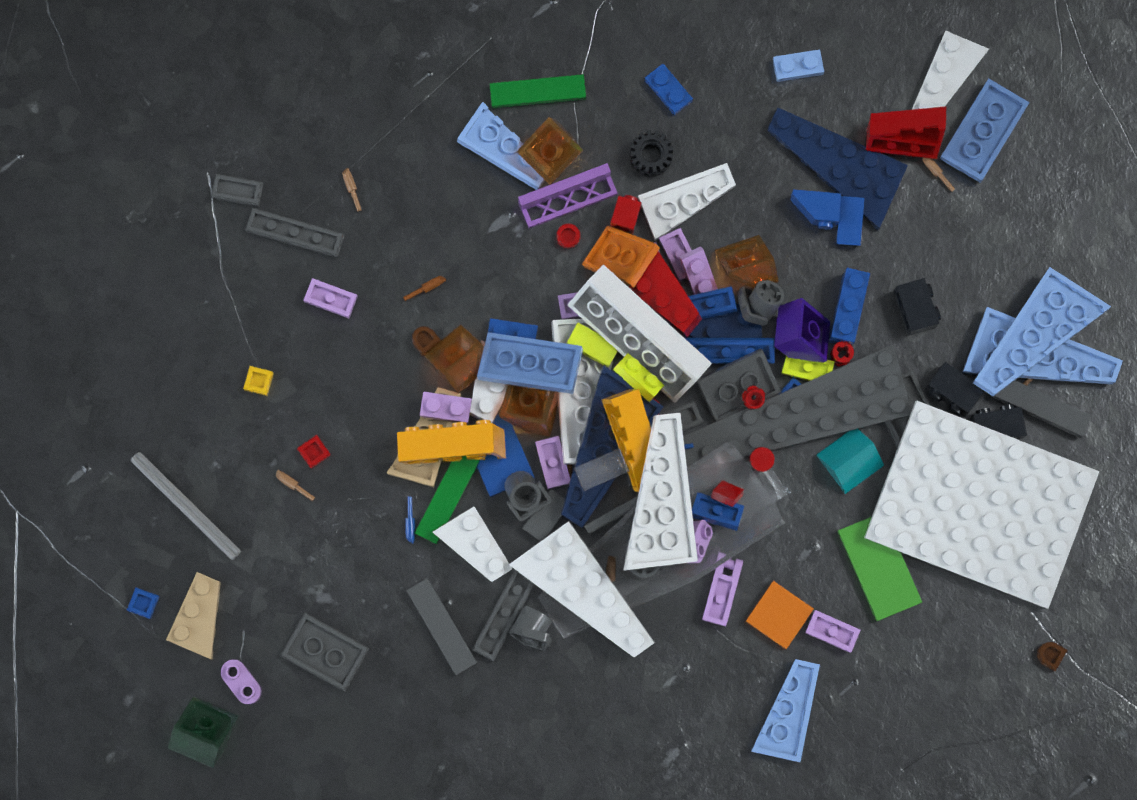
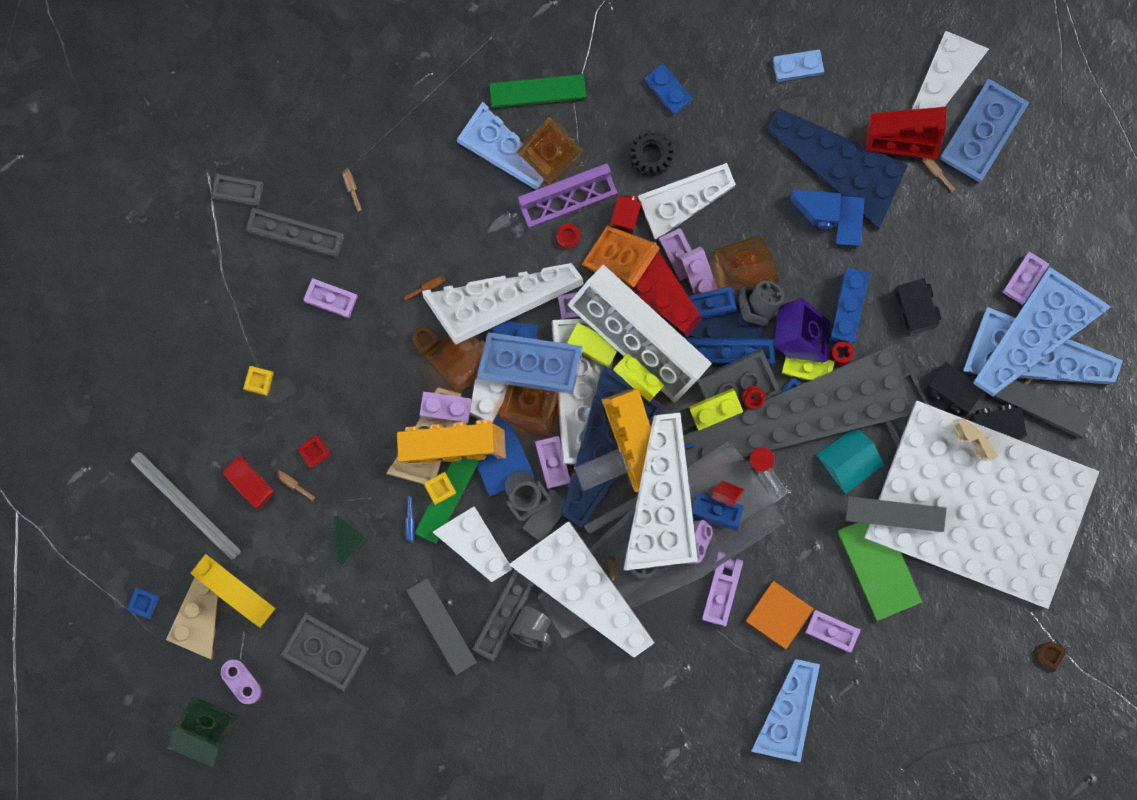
(232, 591): none -> yellow arch
(248, 482): none -> red slope
(347, 541): none -> clear green slope
(439, 488): none -> yellow tile
(494, 300): none -> white wing
(715, 409): none -> neon yellow plate
(895, 514): none -> dark grey tile
(968, 433): none -> tan slope
(1025, 278): none -> lavender plate

